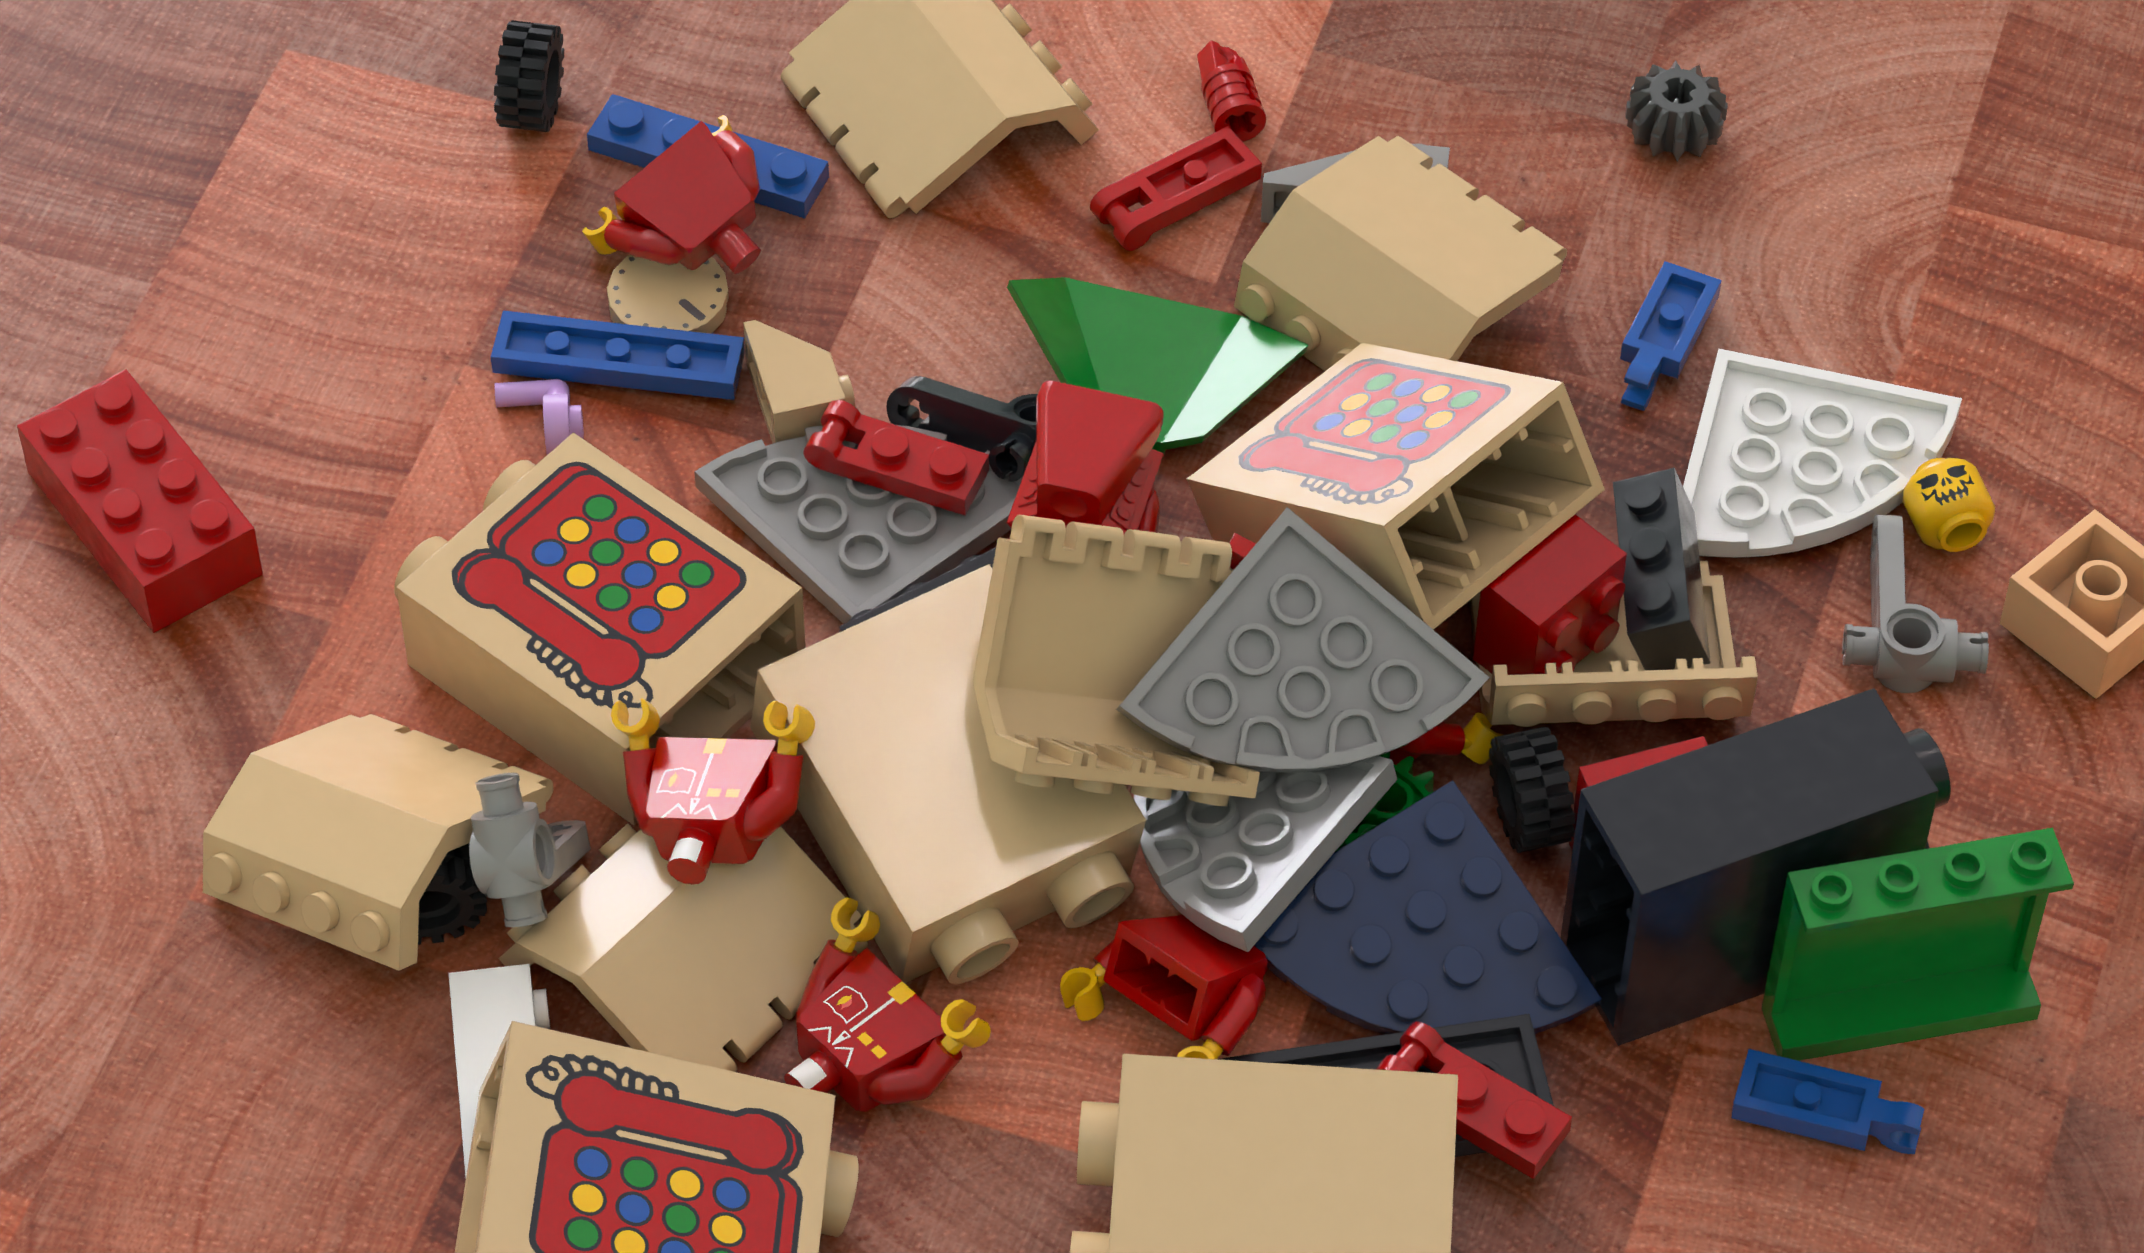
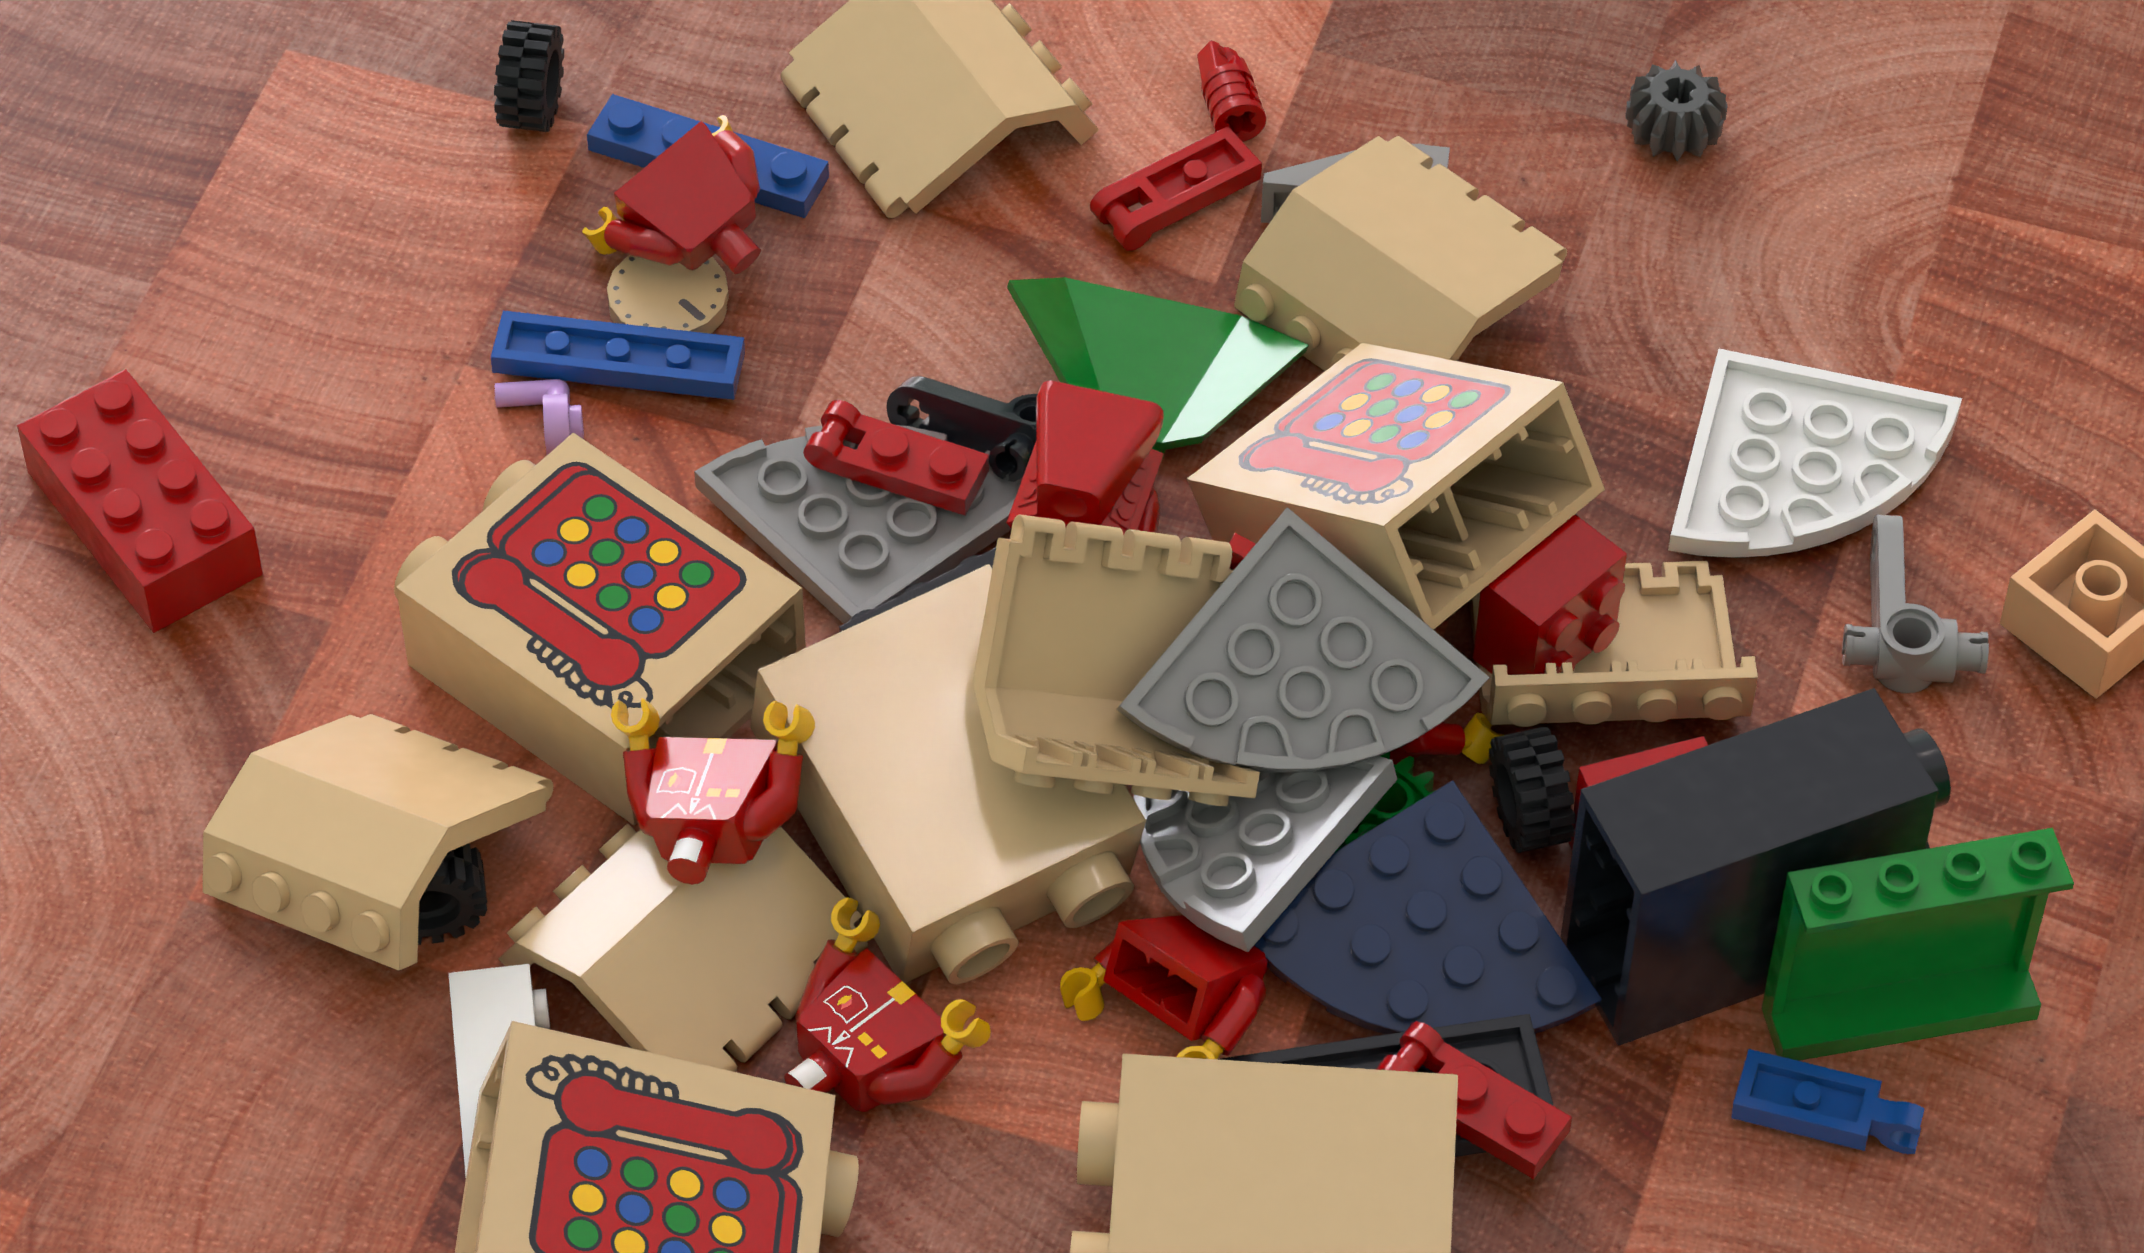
(517, 851): light grey piece -> none
(791, 380): tan slope -> none
(1661, 570): black brick -> none
(1666, 329): blue plate -> none
(1949, 504): yellow head -> none

